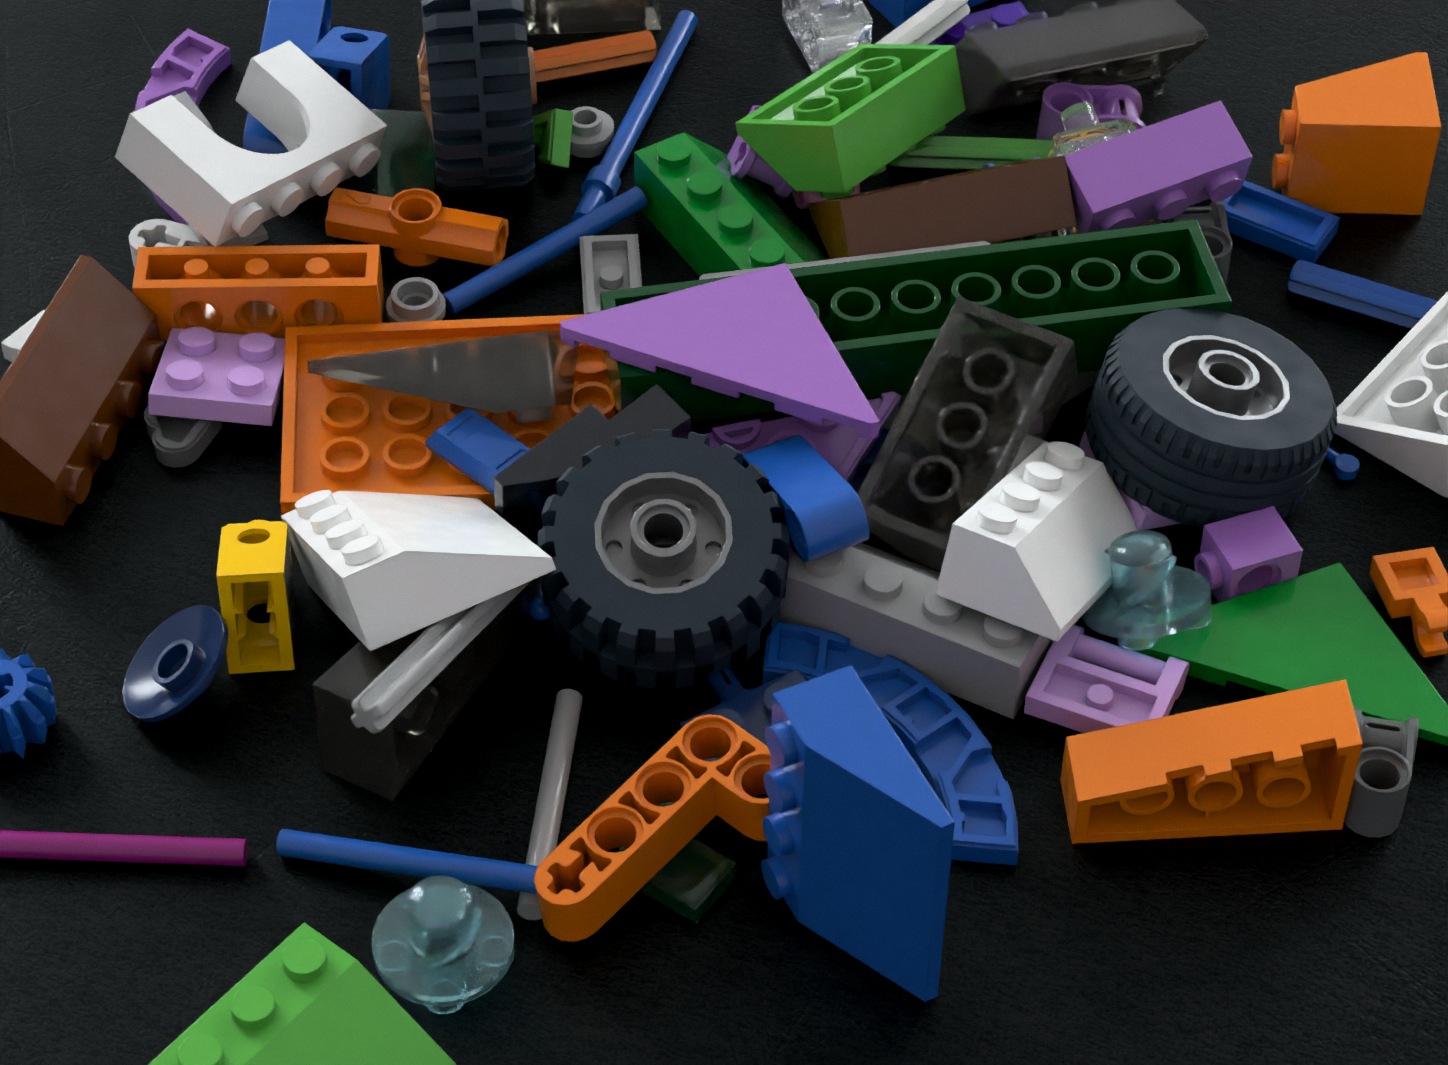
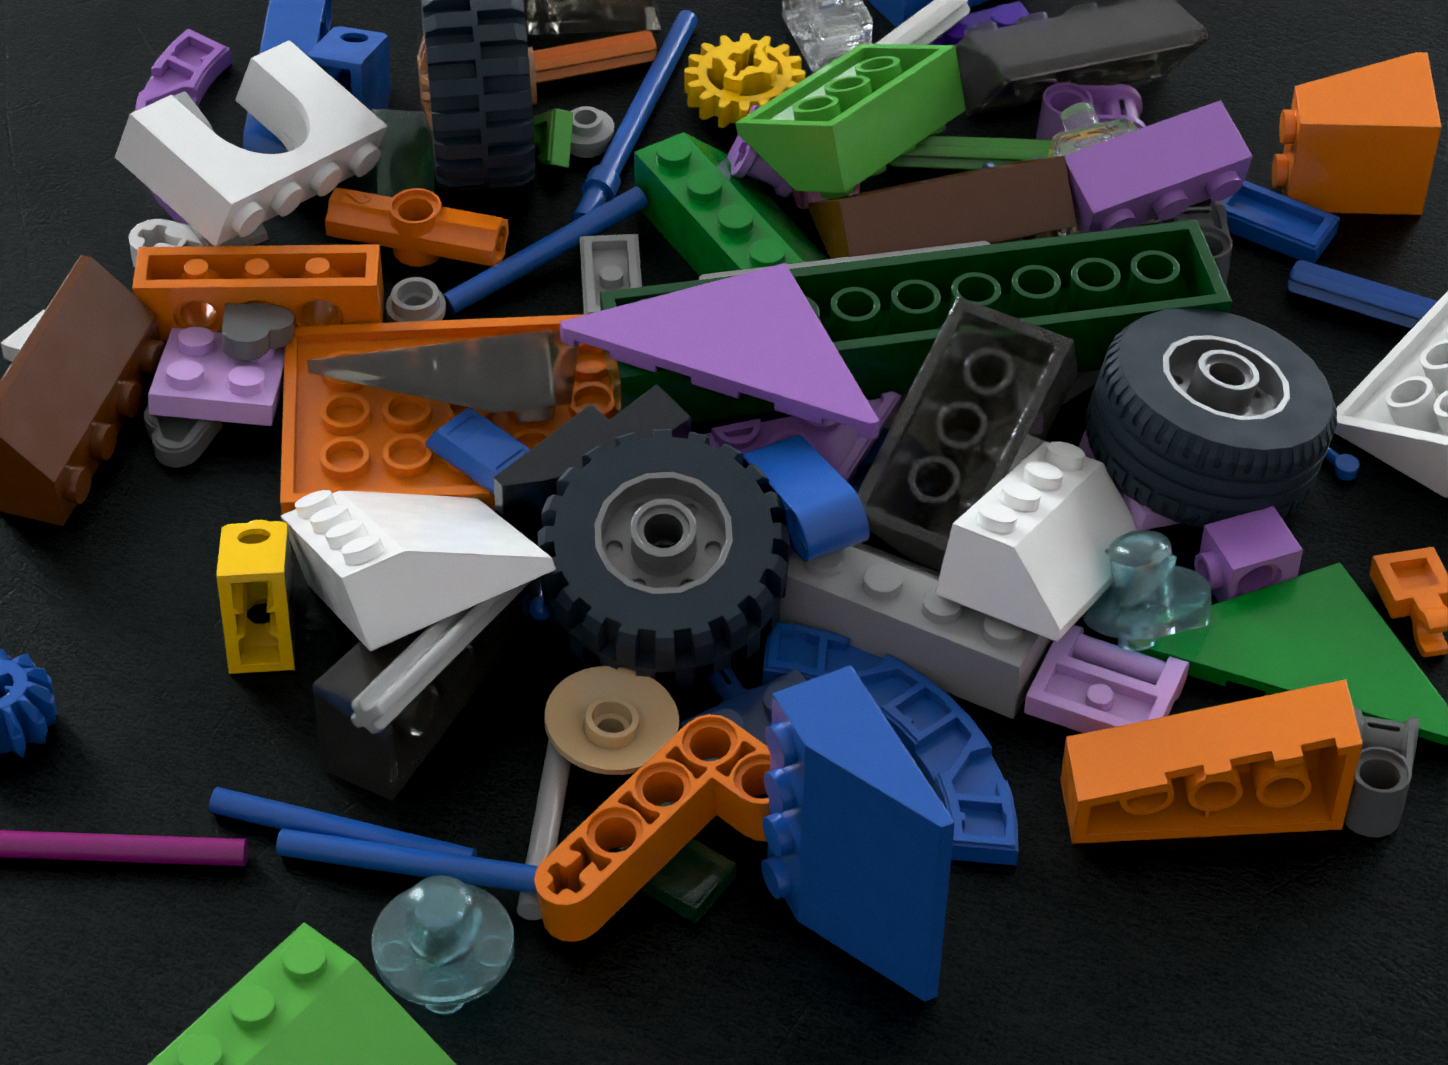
(175, 663): dark blue dish -> none
(255, 329): none -> dark grey tile
(293, 817): none -> blue bar
(613, 701): none -> tan dish
(738, 75): none -> yellow gear

